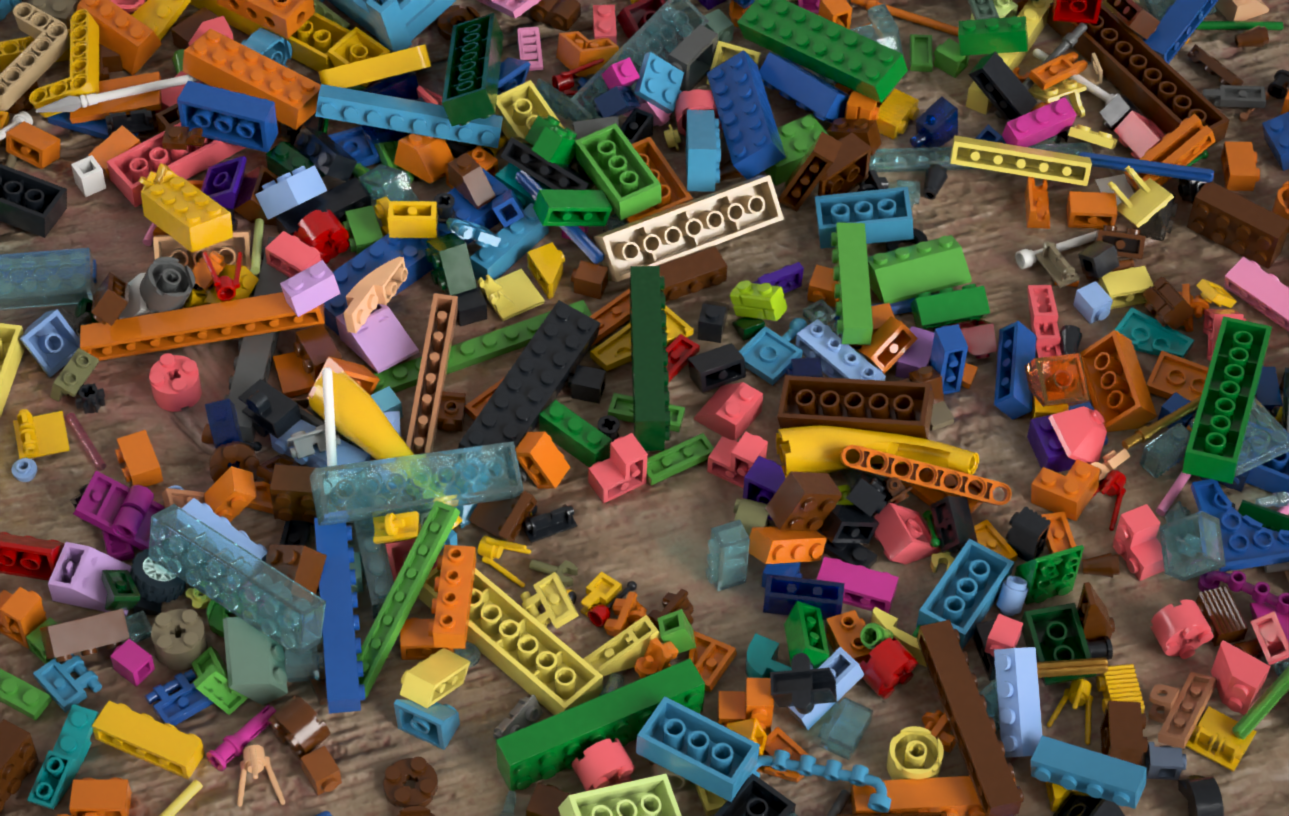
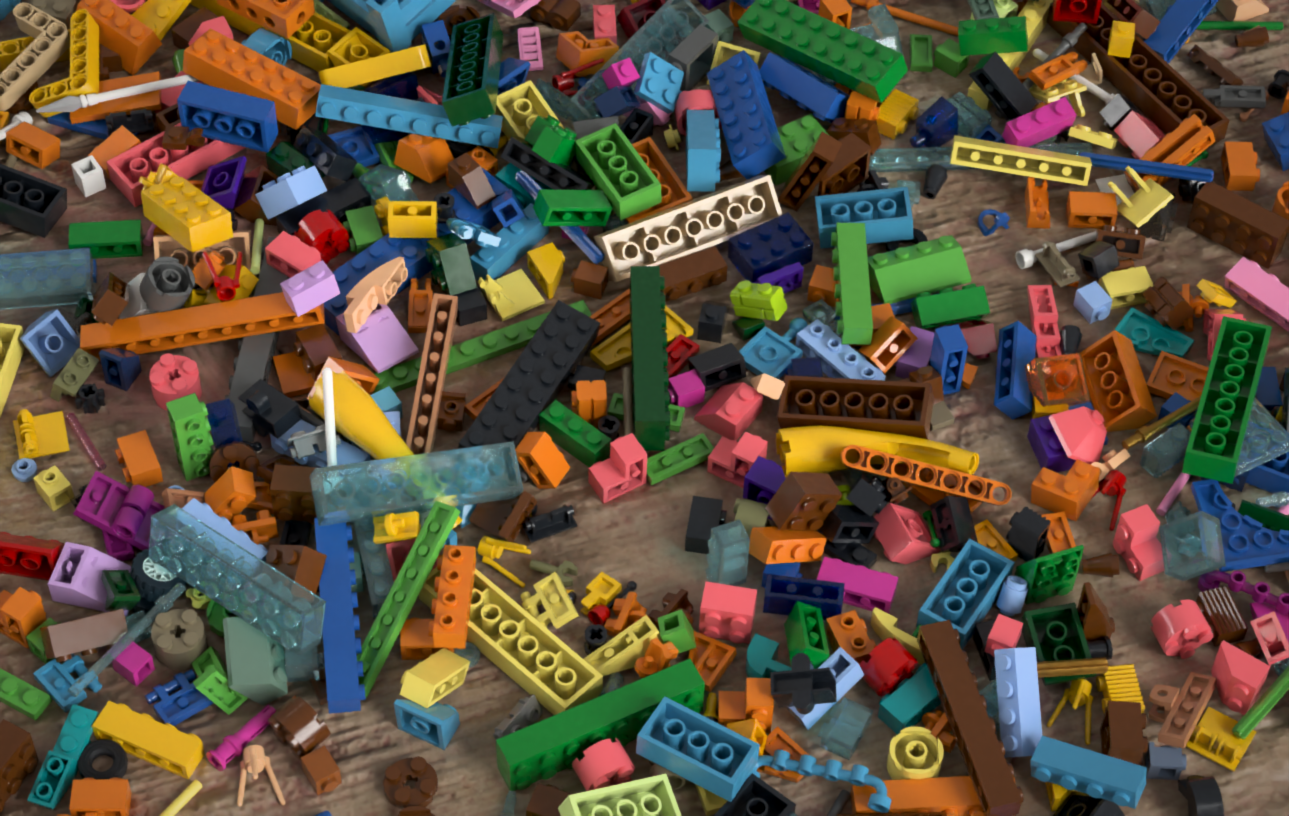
(53, 488): none -> light yellow brick
(99, 748): none -> black tyre
(108, 238): none -> green brick
(120, 367): none -> dark blue slope
(162, 604): none -> clear light blue bar
(191, 435): none -> bright green brick
(257, 530): none -> orange hips
(419, 306): none -> orange hinge
(439, 52): none -> blue torso
(590, 401): none -> orange brick
(595, 637): none -> black bush
(628, 401): none -> dark tan bar
(686, 389): none -> dark pink brick
(703, 516): none -> black brick
(711, 704): none -> yellow piece
(727, 612): none -> coral brick
(768, 385): none -> light nougat slope
(770, 247): none -> clear blue brick
(874, 634): bright green cone -> none
(910, 701): none -> teal brick
(970, 116): none -> clear light blue brick
(1000, 220): none -> blue piece
(1121, 39): none -> yellow brick

